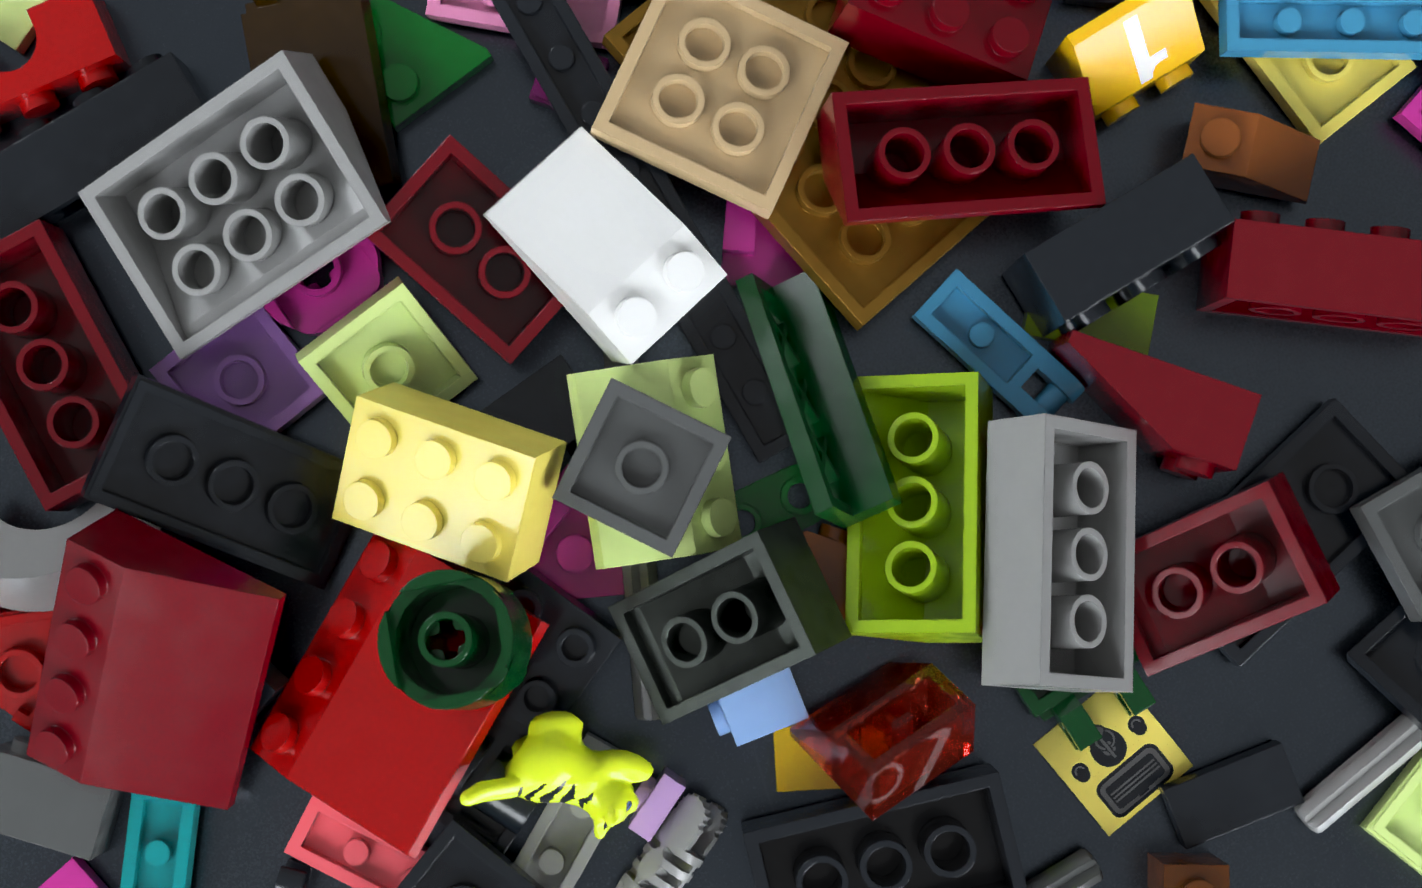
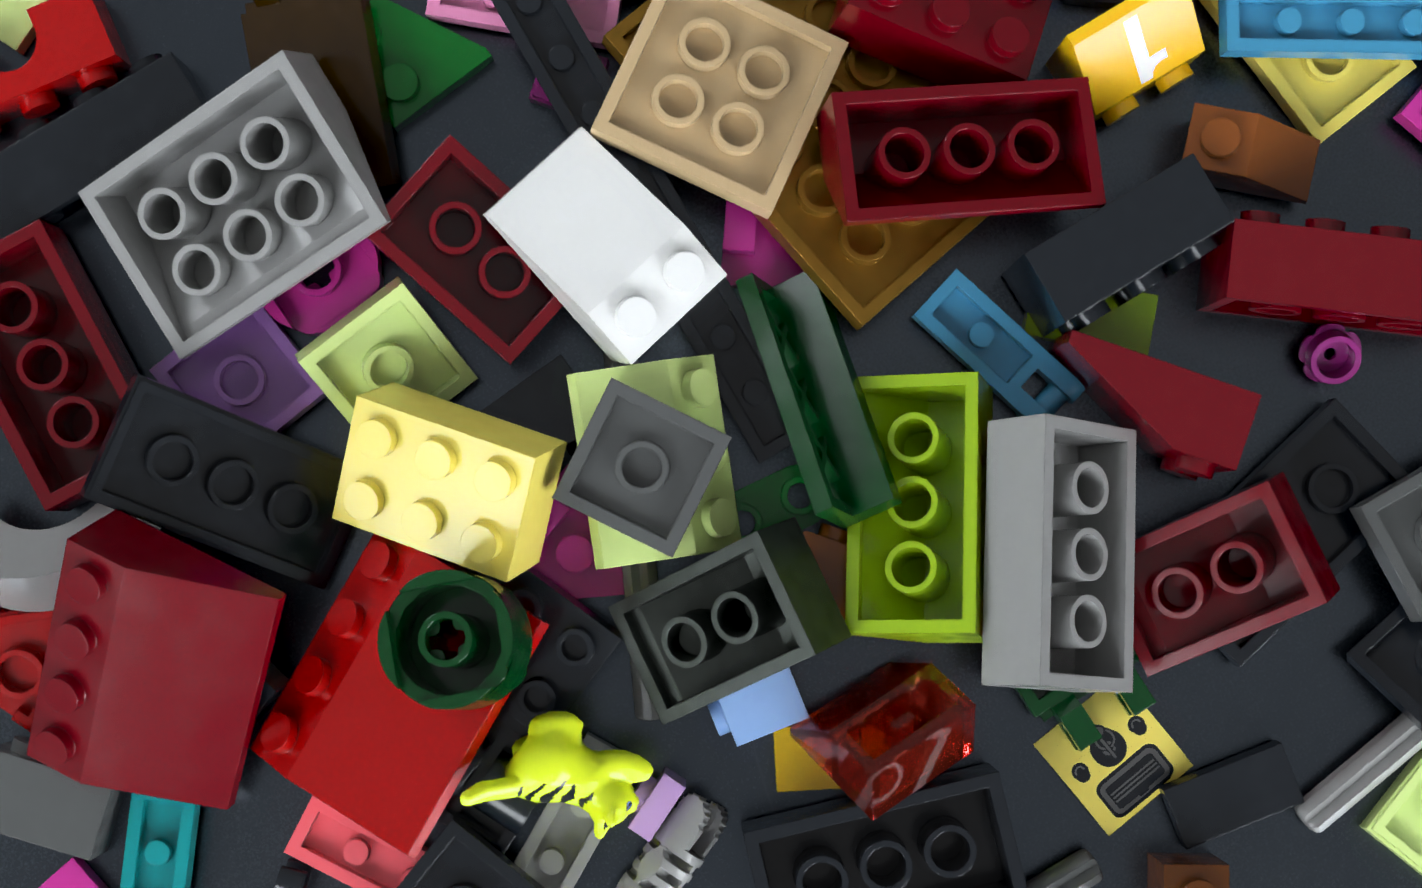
(1338, 367): none -> magenta plate

